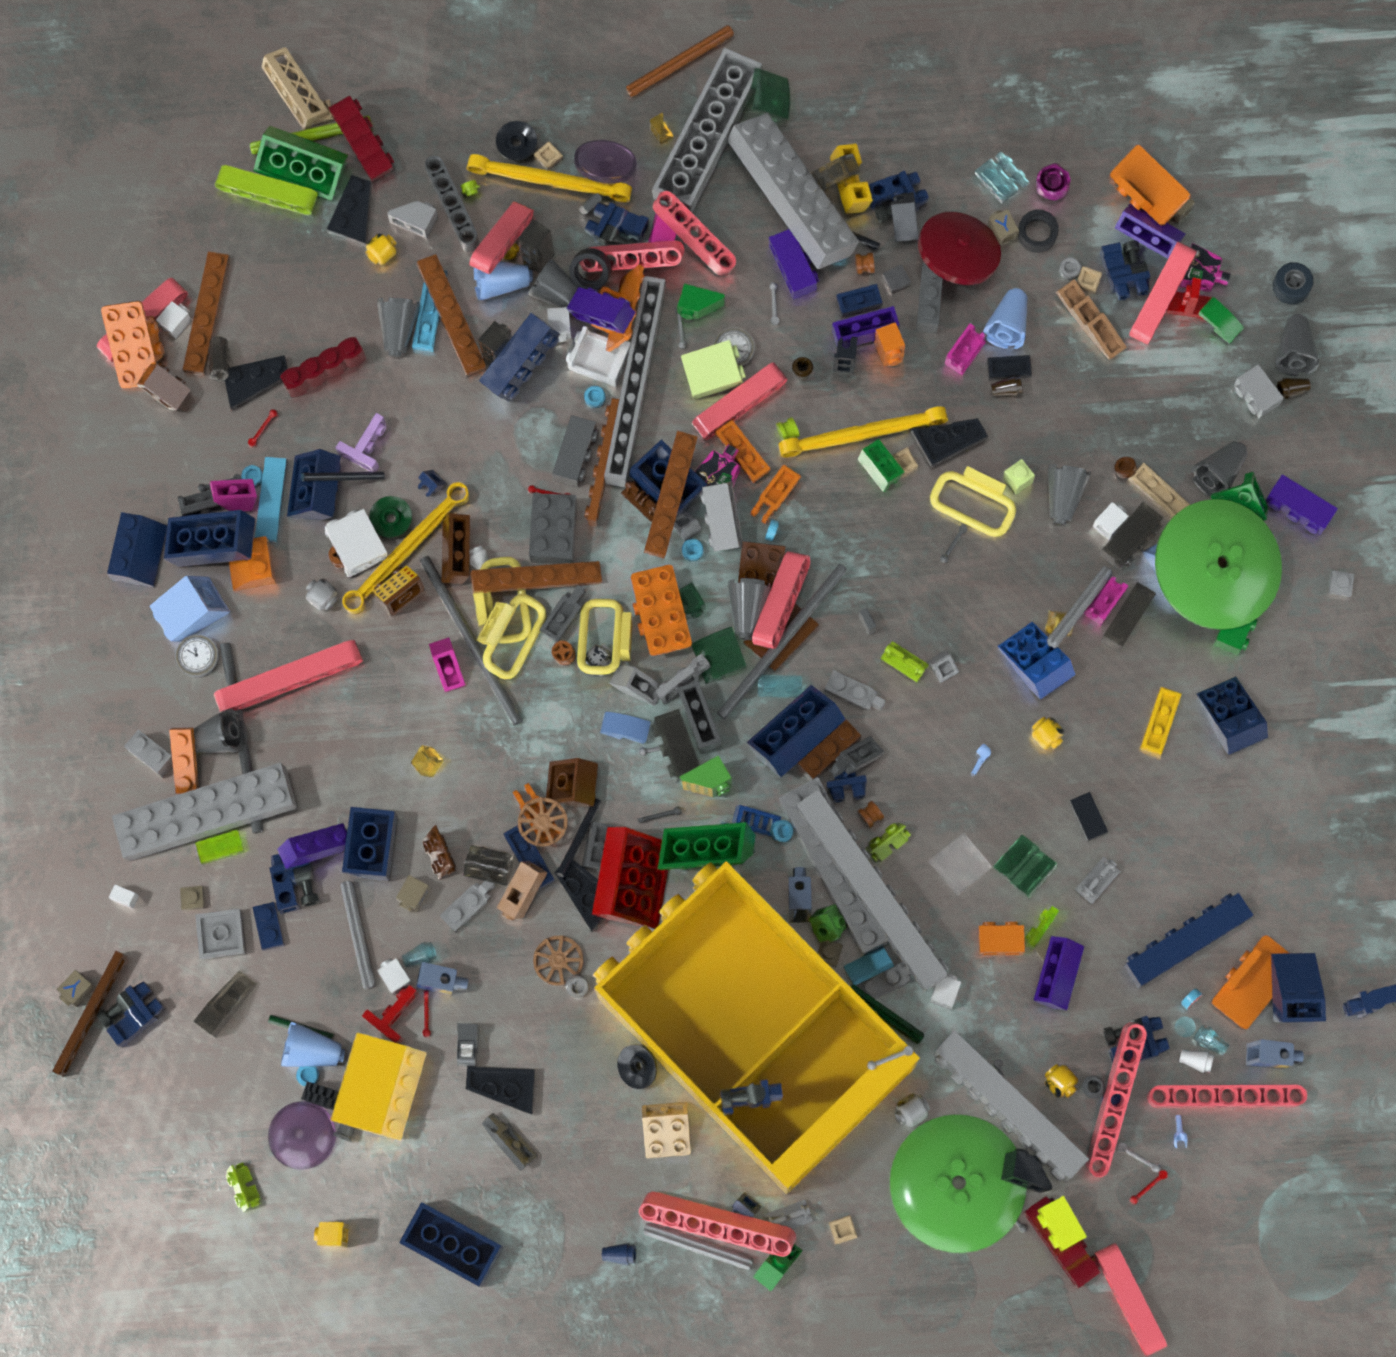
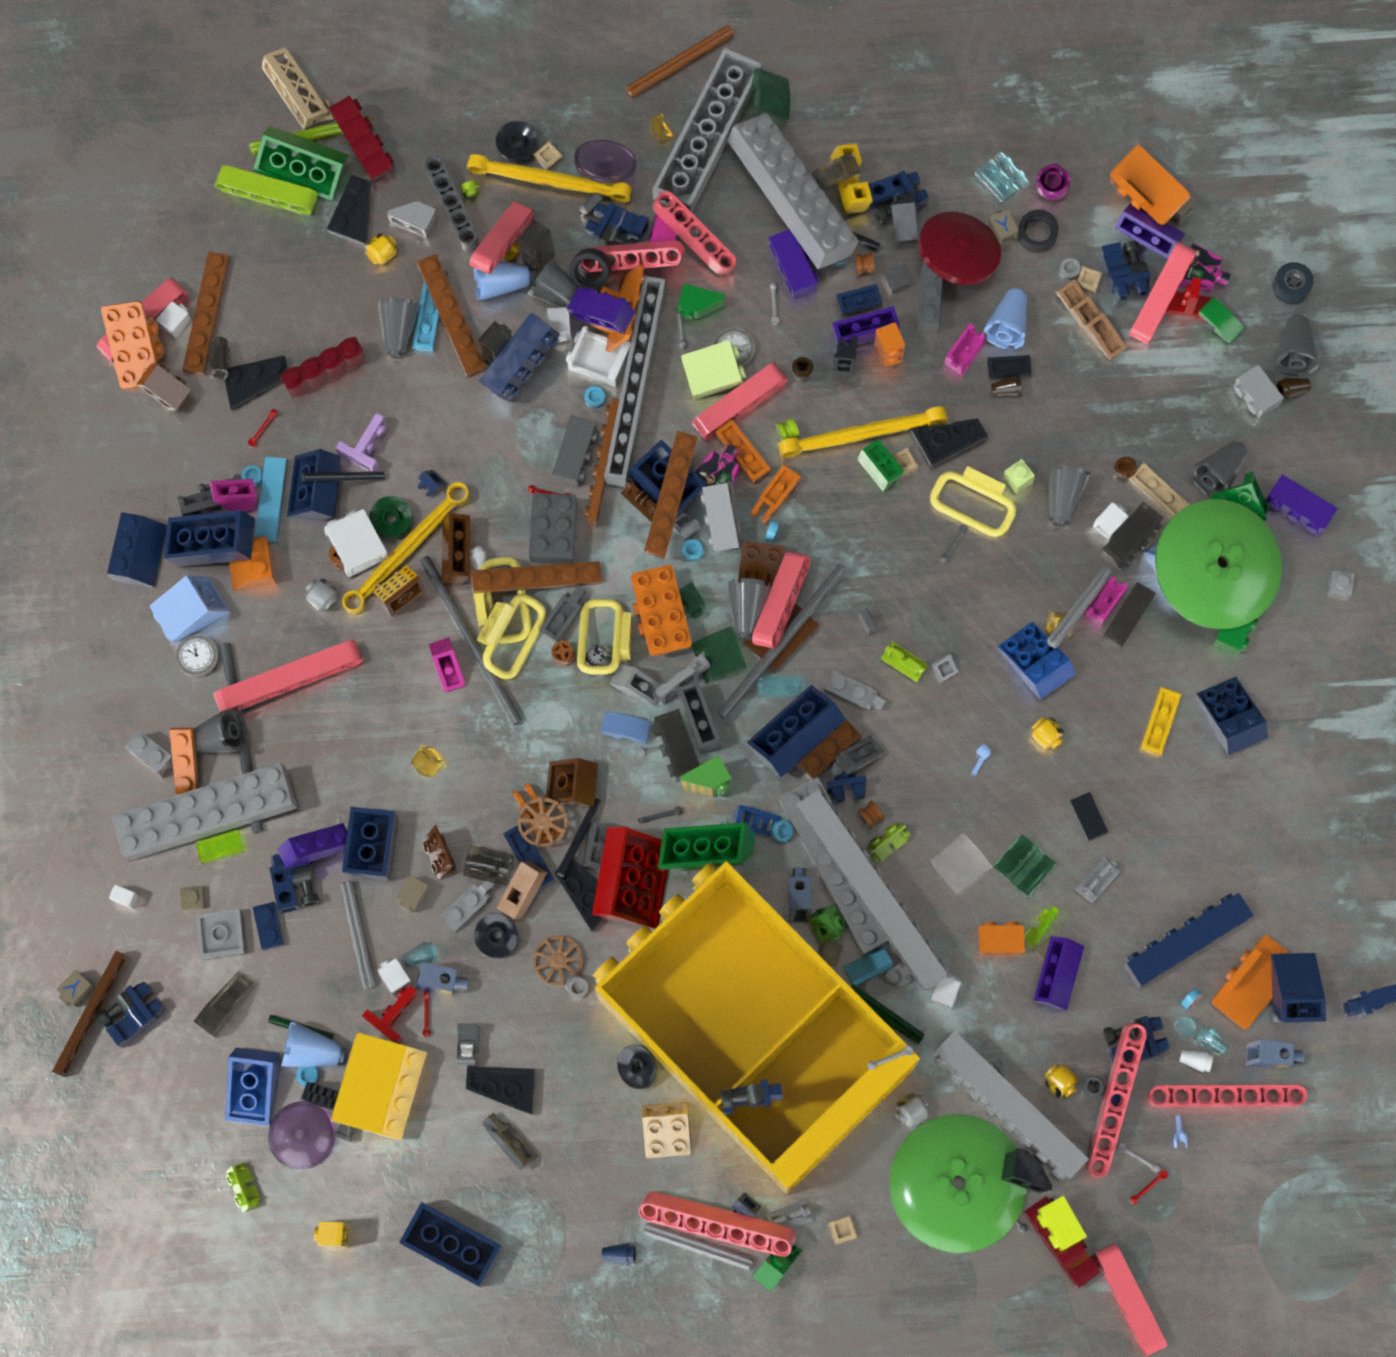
(251, 1086): none -> blue slope
(488, 943): none -> black dish

